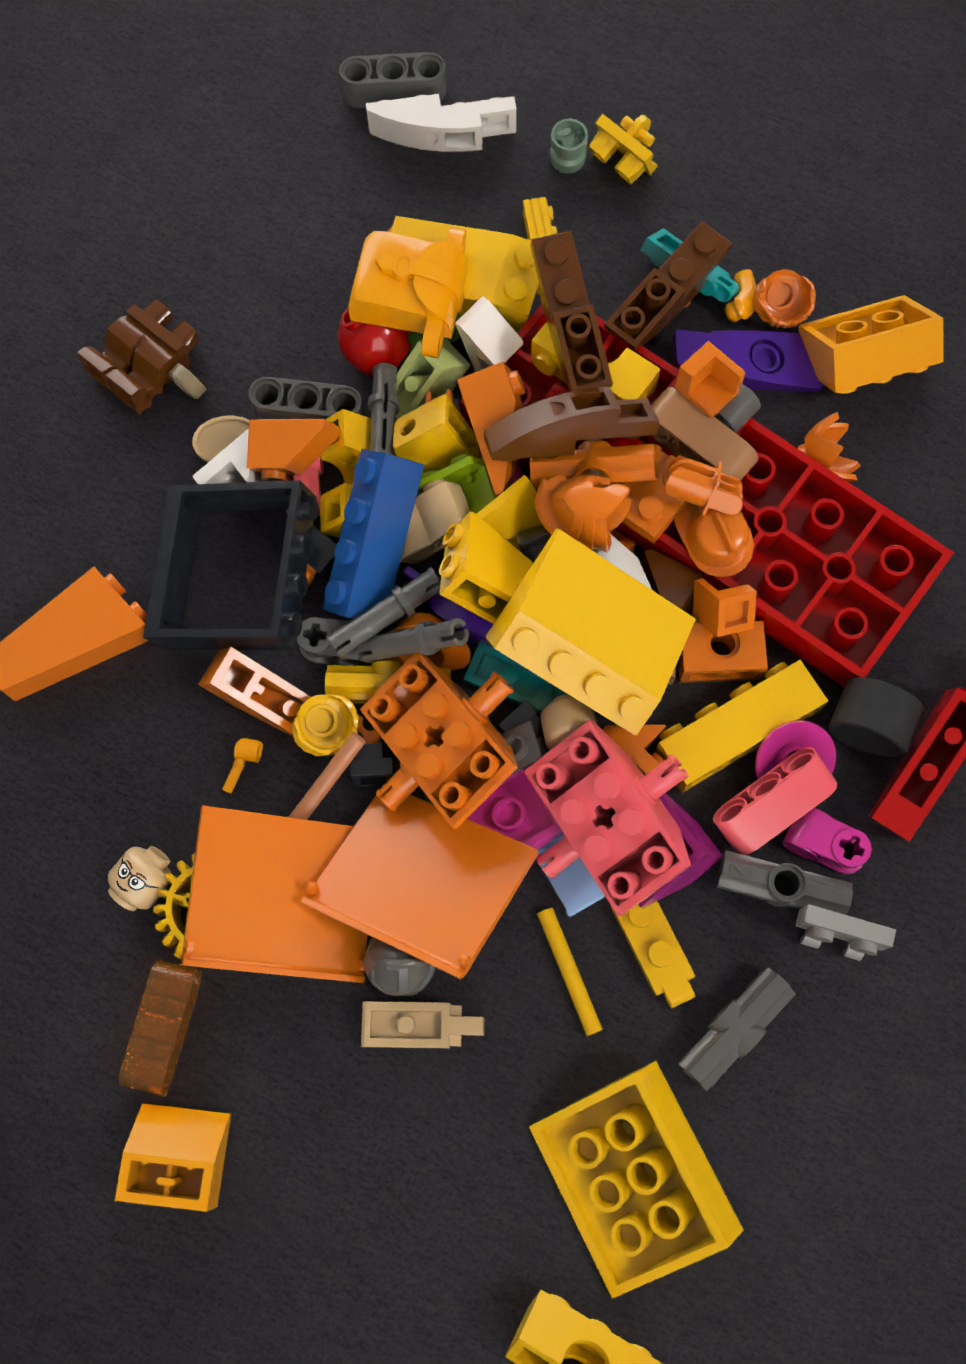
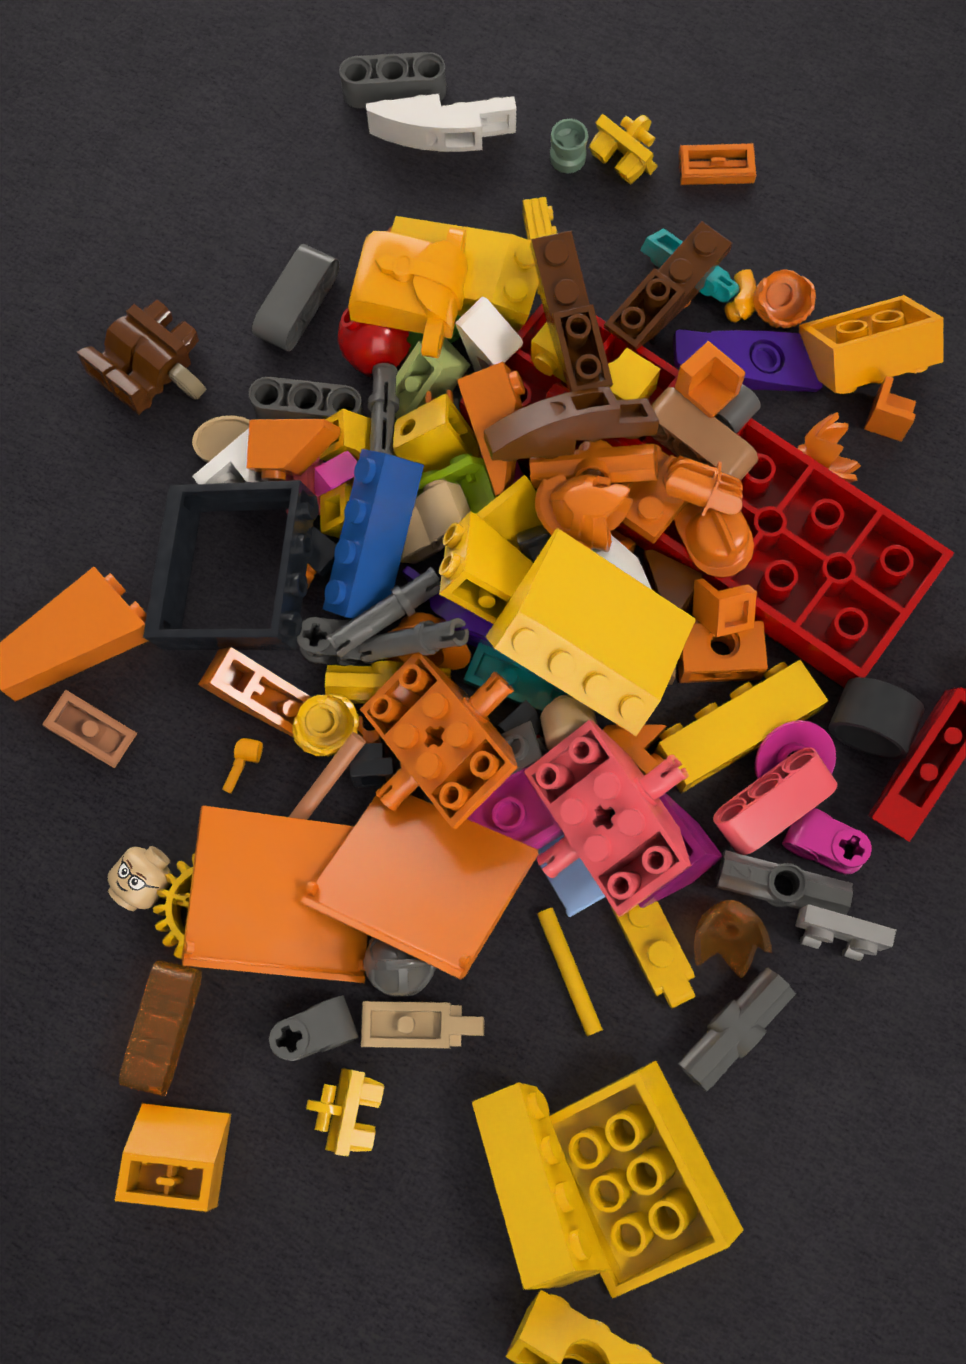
(89, 729): none -> nougat slope
(295, 297): none -> dark grey beam
(321, 1028): none -> dark grey piece
(334, 473): none -> dark pink slope
(344, 1131): none -> yellow hips
(537, 1190): none -> yellow wedge
(718, 169): none -> orange tile
(732, 932): none -> clear orange piece
(890, 413): none -> orange panel

